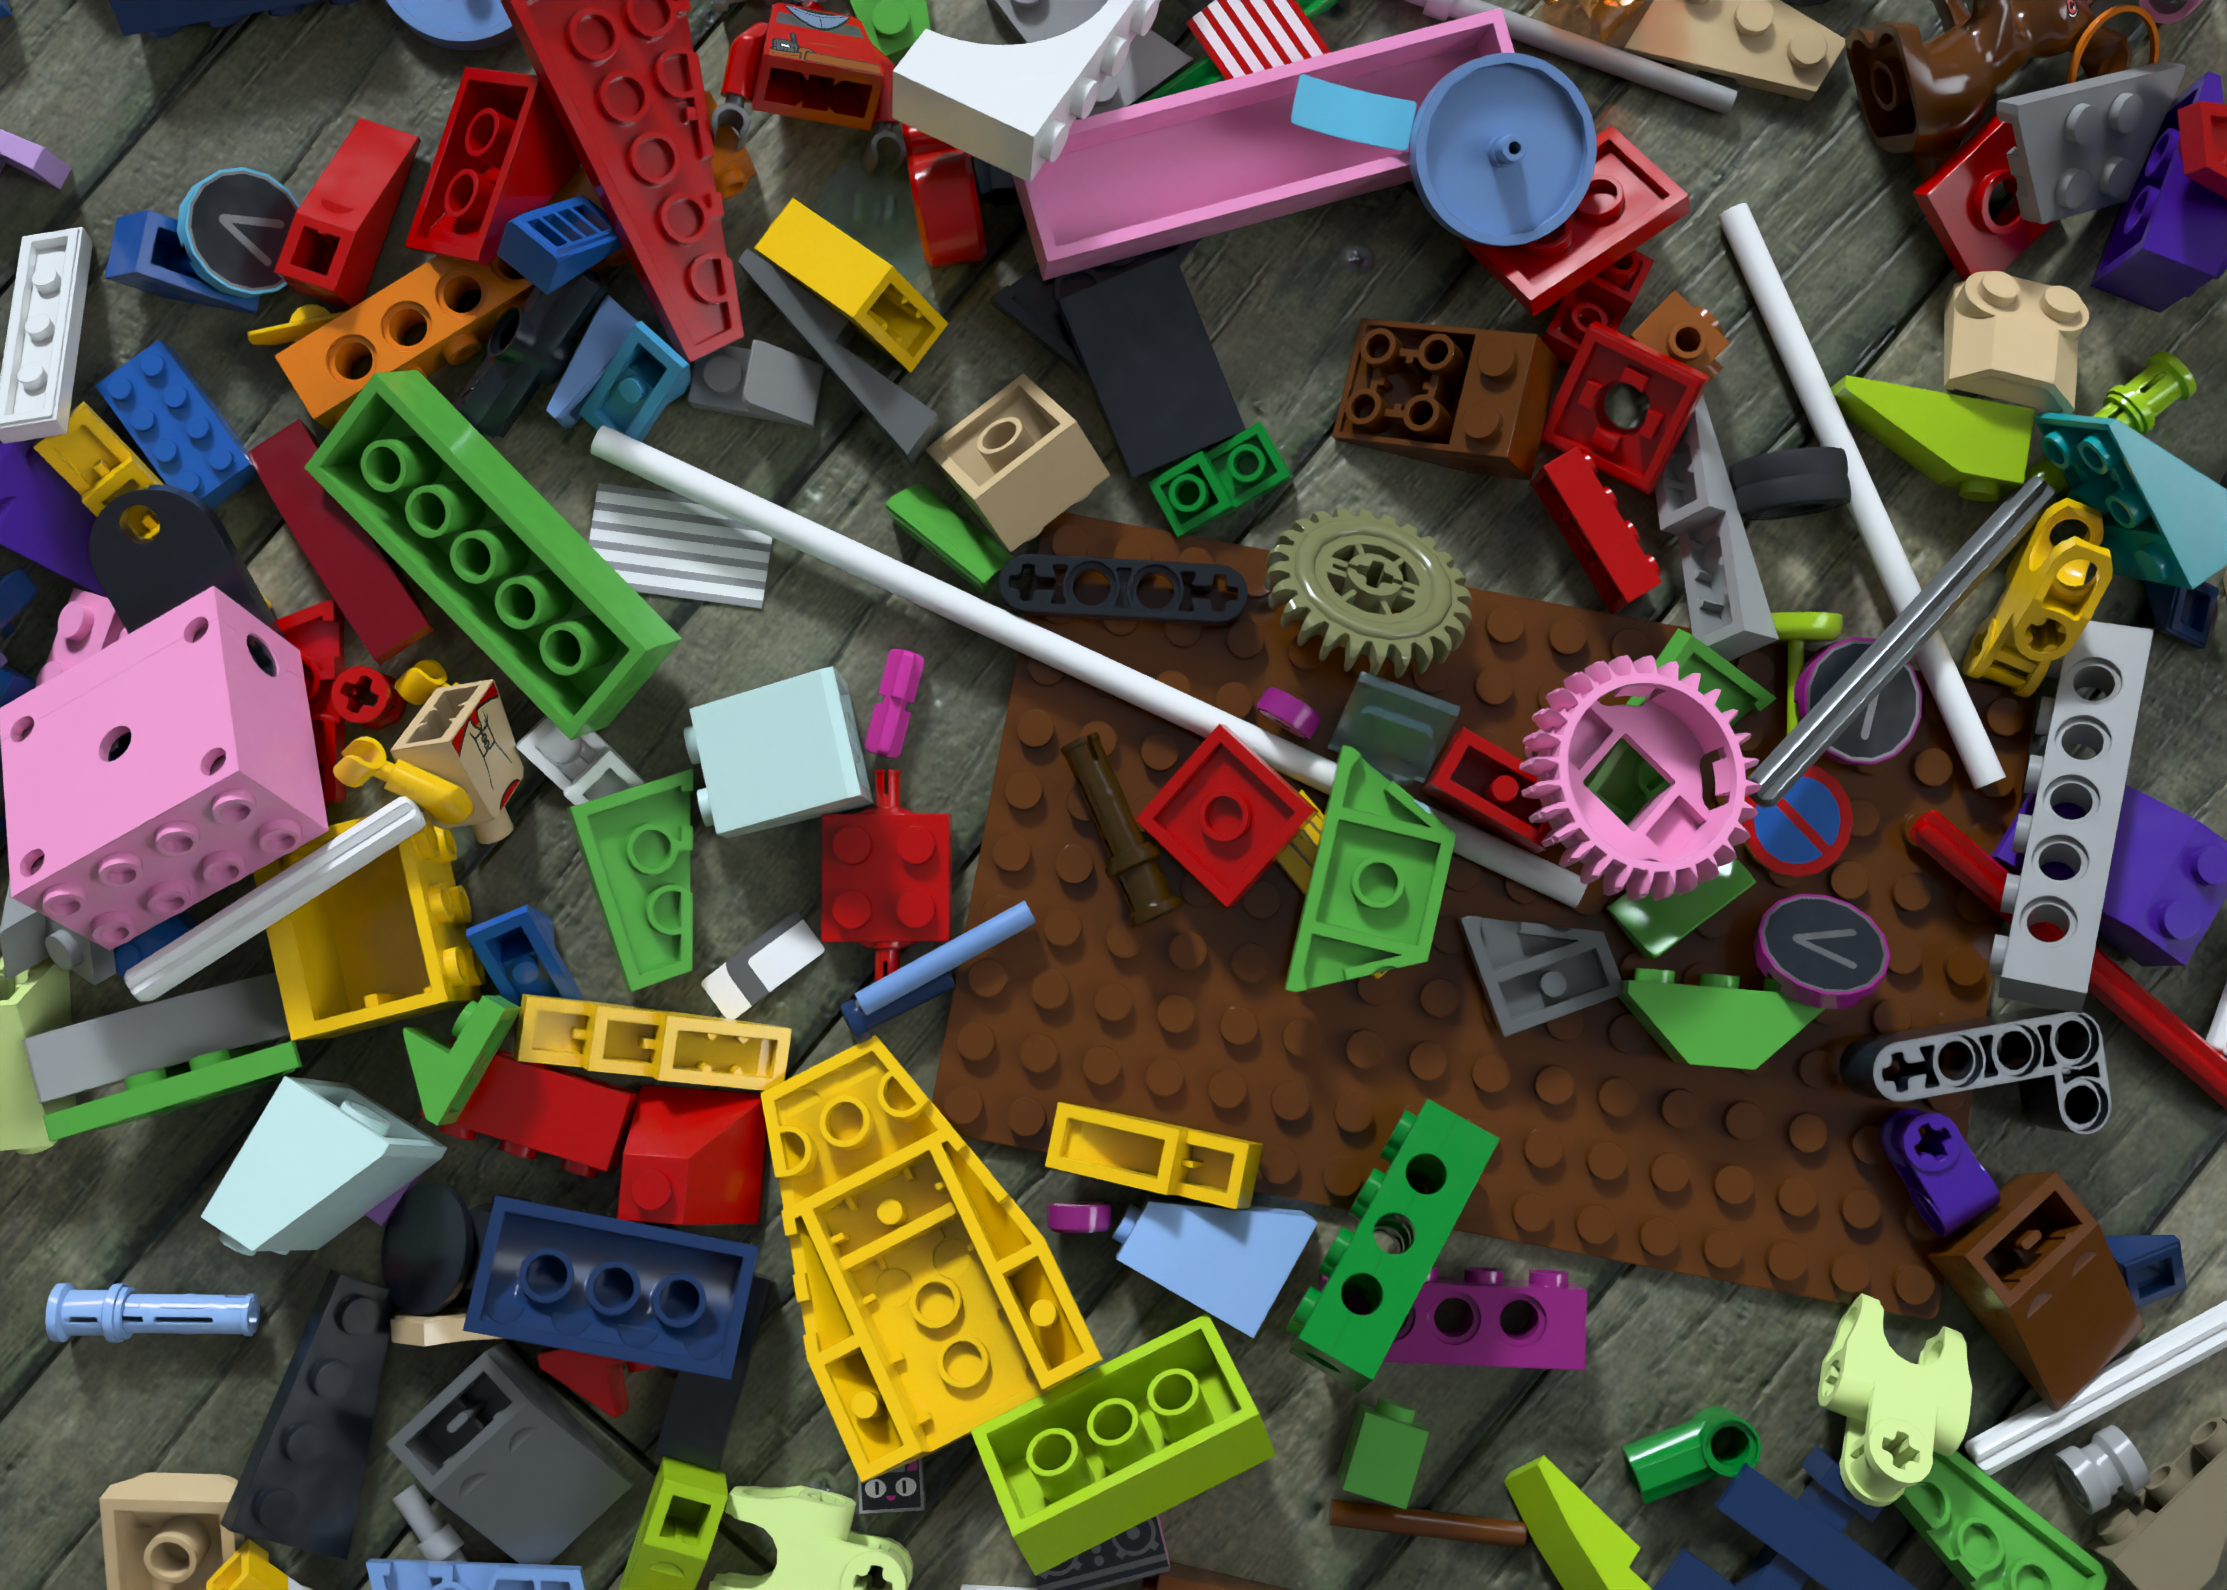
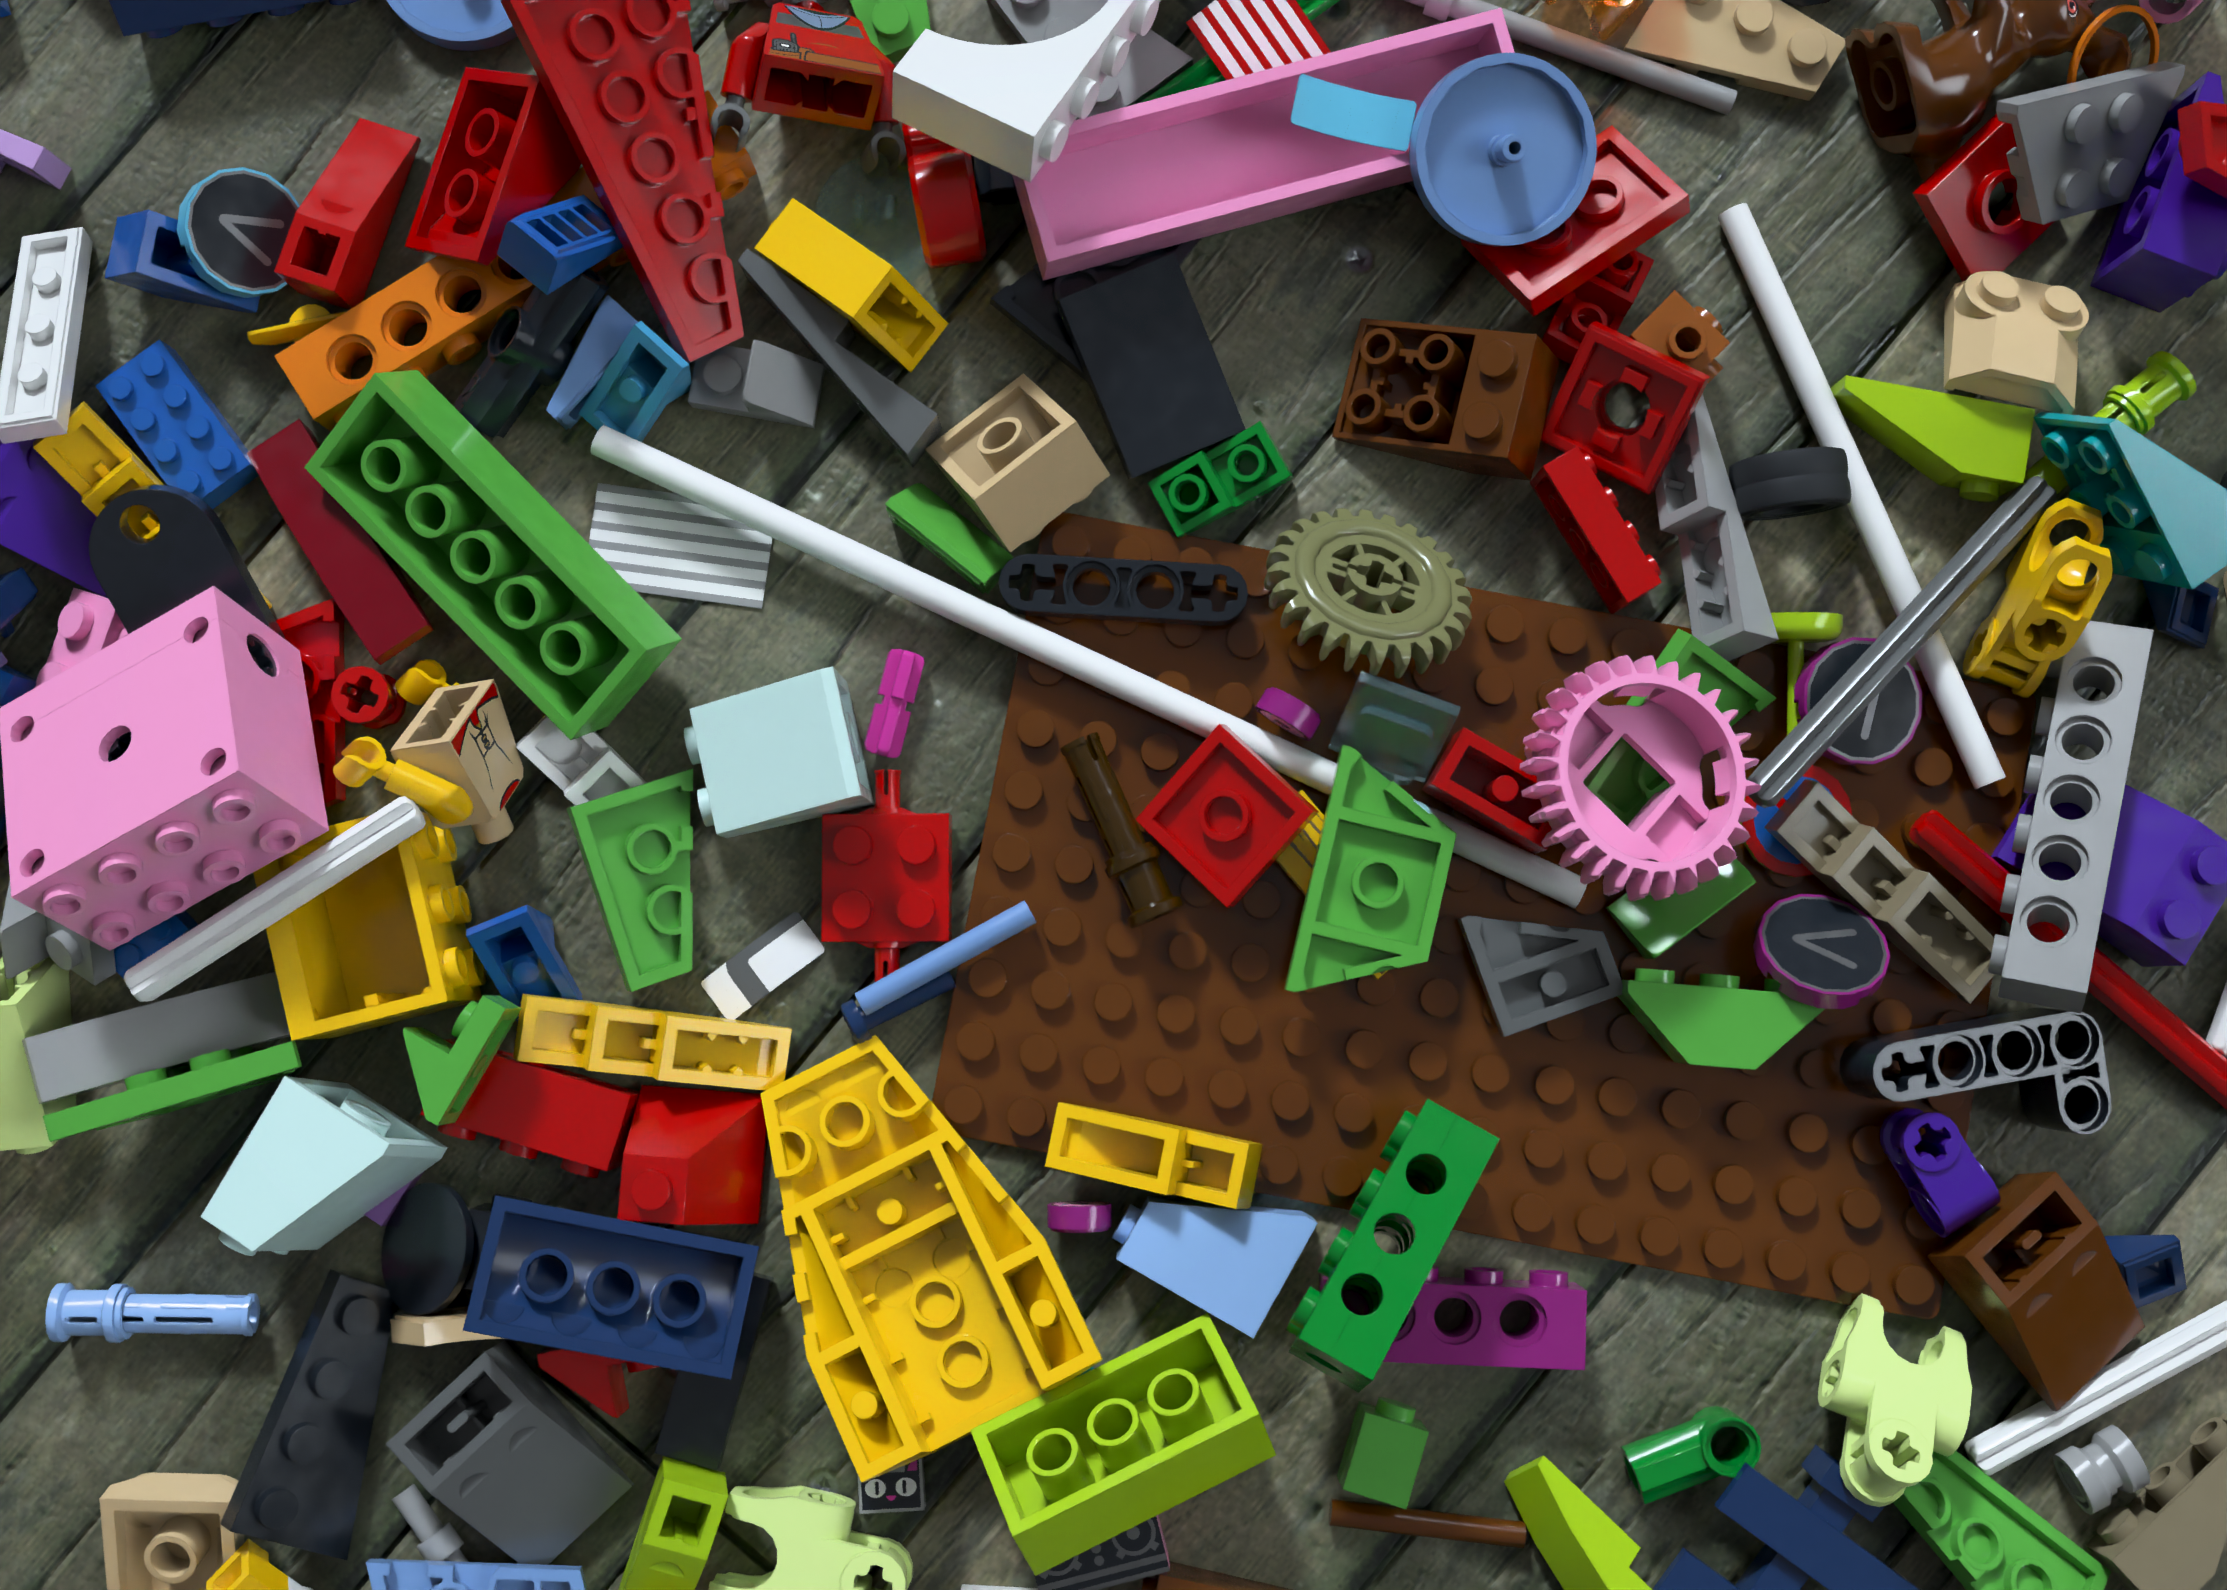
(1881, 883): none -> dark tan slope

